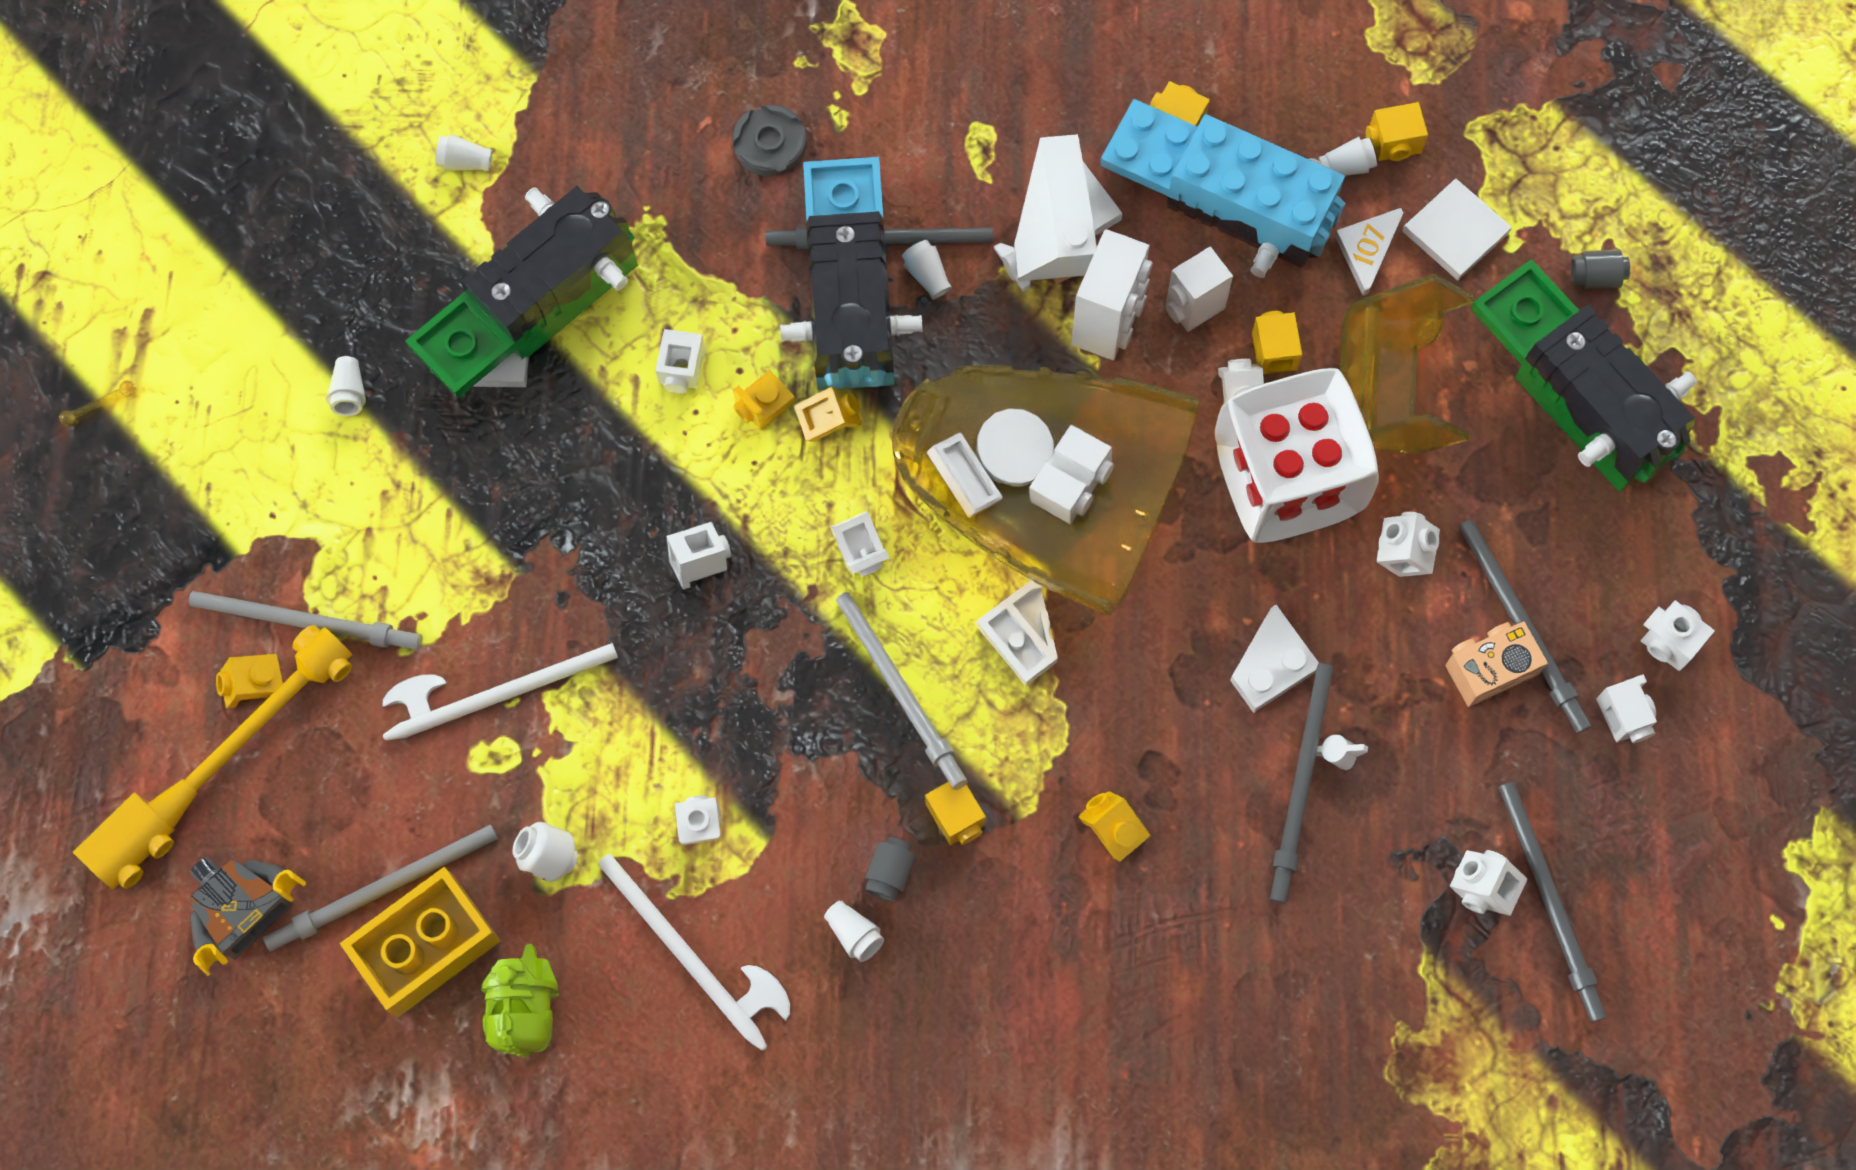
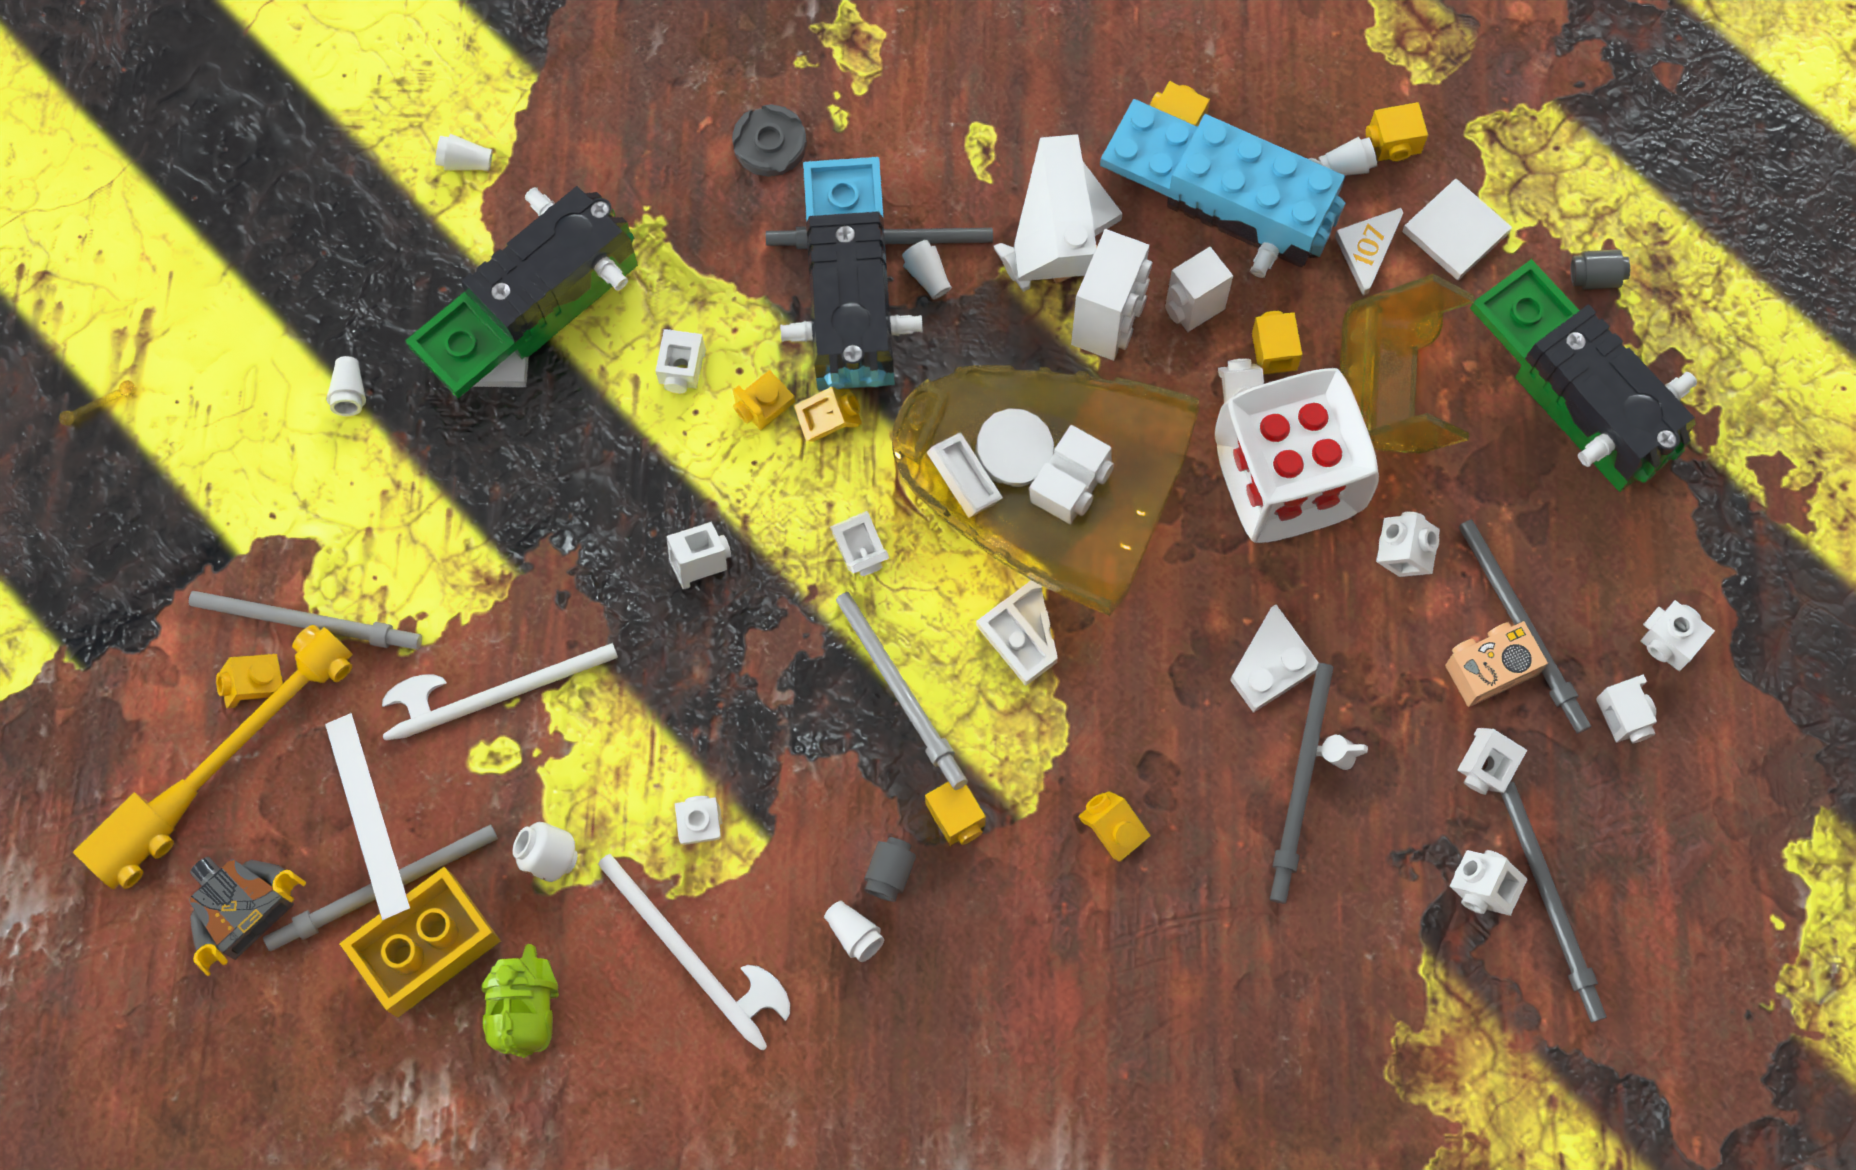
(367, 817): none -> white sticker
(1502, 757): none -> white brick

